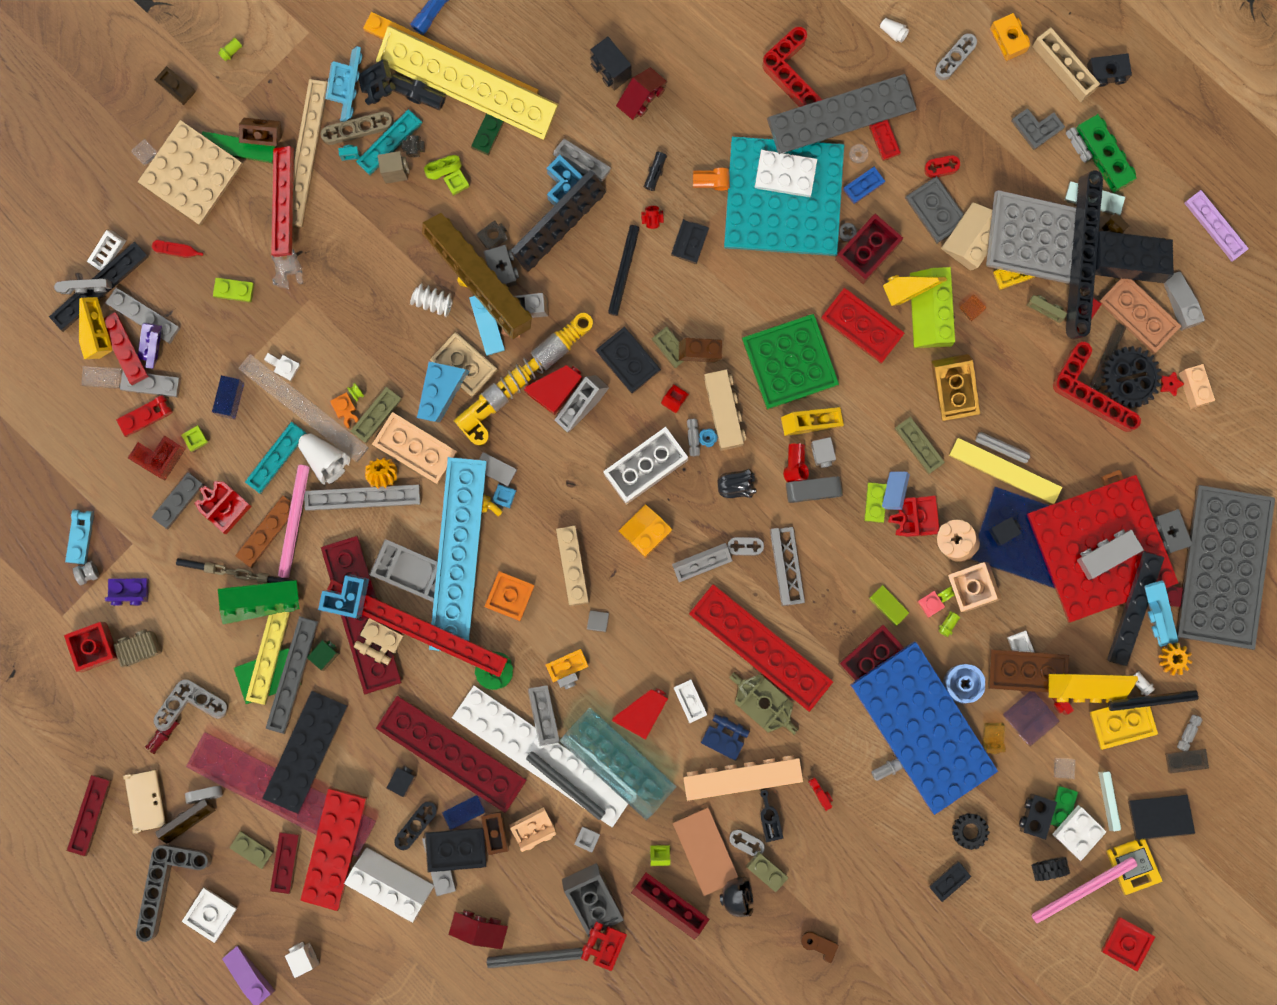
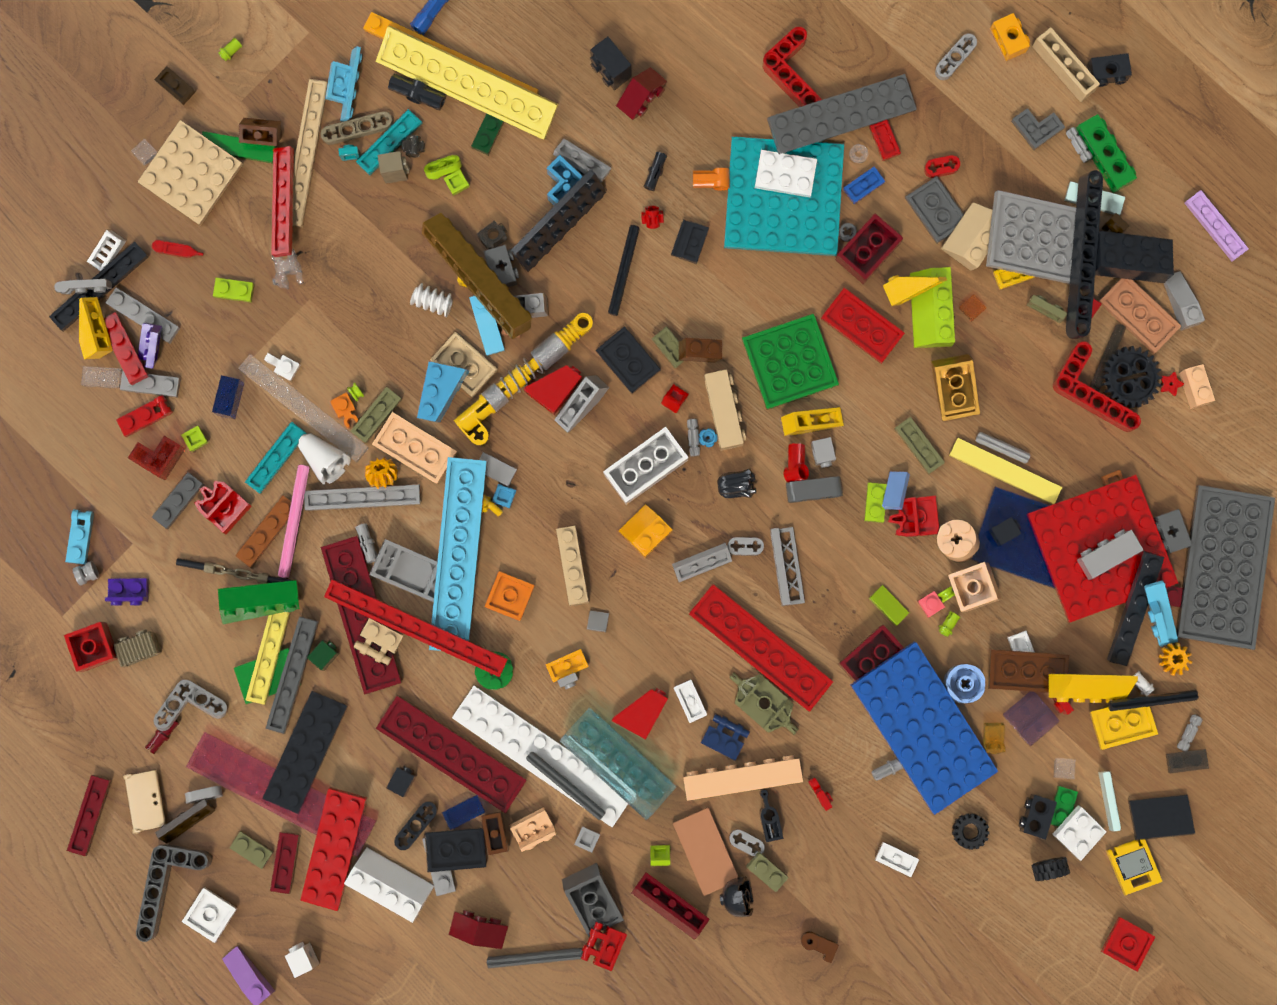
(350, 601): dark azure brick -> none
(367, 543): none -> light grey pin
(372, 78): black plate -> none
(543, 715): light grey plate -> none
(895, 30): white cone -> none
(896, 859): none -> white plate
(949, 881): black plate -> none
(1084, 890): bright pink axle -> none

